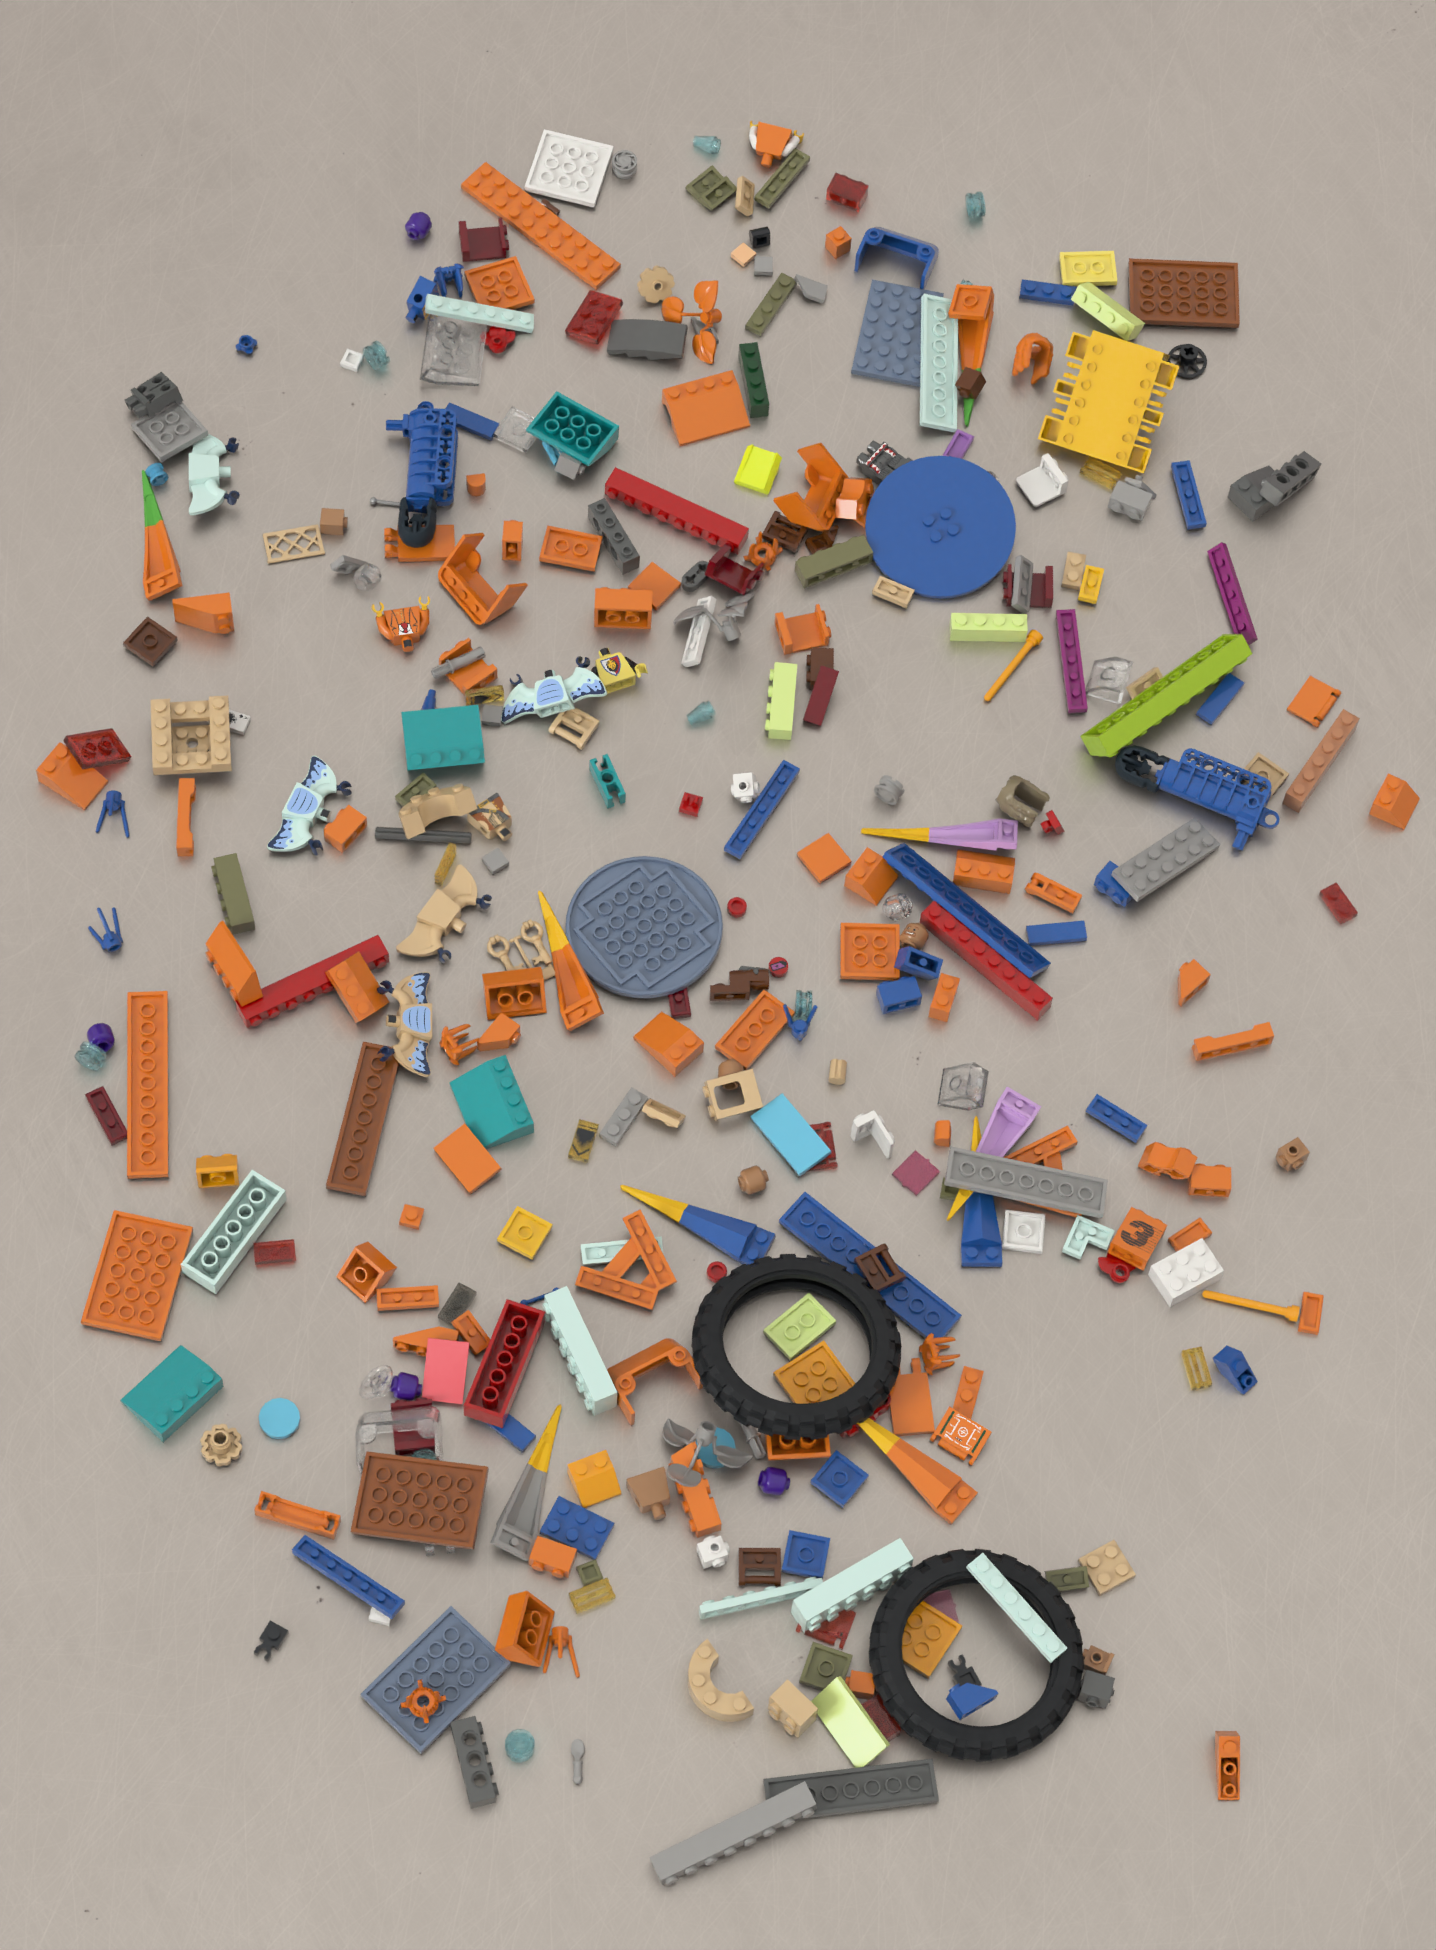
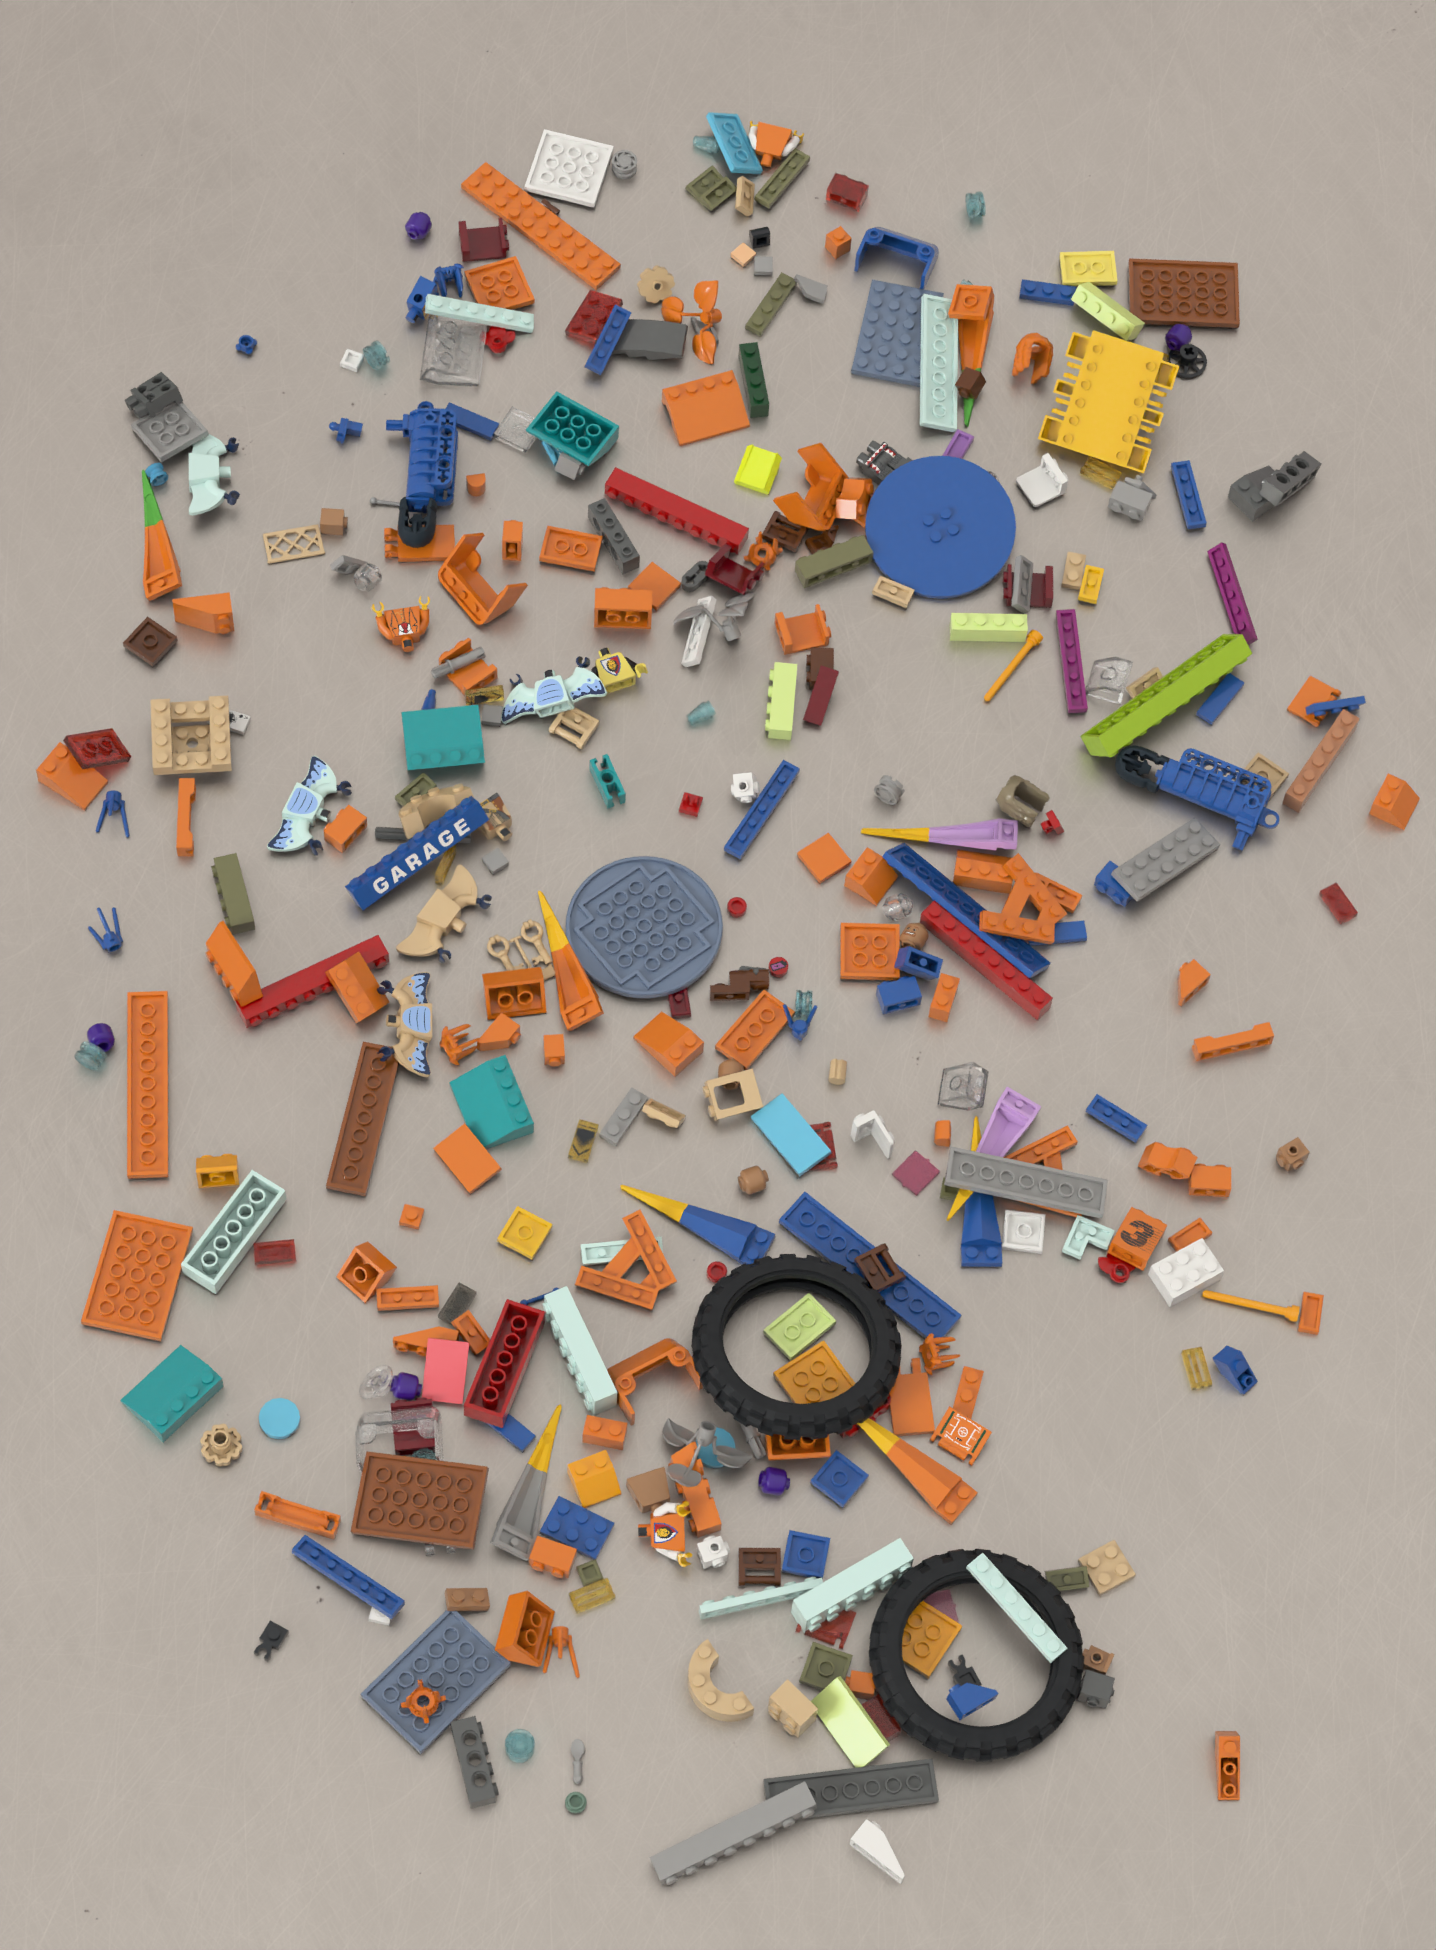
(107, 1115): dark red tile -> none
(346, 427): none -> blue piece
(416, 852): none -> blue brick
(467, 1599): none -> medium nougat plate
(554, 1049): none -> orange brick
(575, 1802): none -> sand green plate
(604, 1432): none -> orange brick
(607, 339): none -> blue plate
(668, 1531): none -> torso
(734, 143): none -> medium azure tile
(874, 1845): none -> white slope
(1008, 921): none -> orange plate
(1178, 336): none -> dark purple head
(1335, 706): none -> blue plate

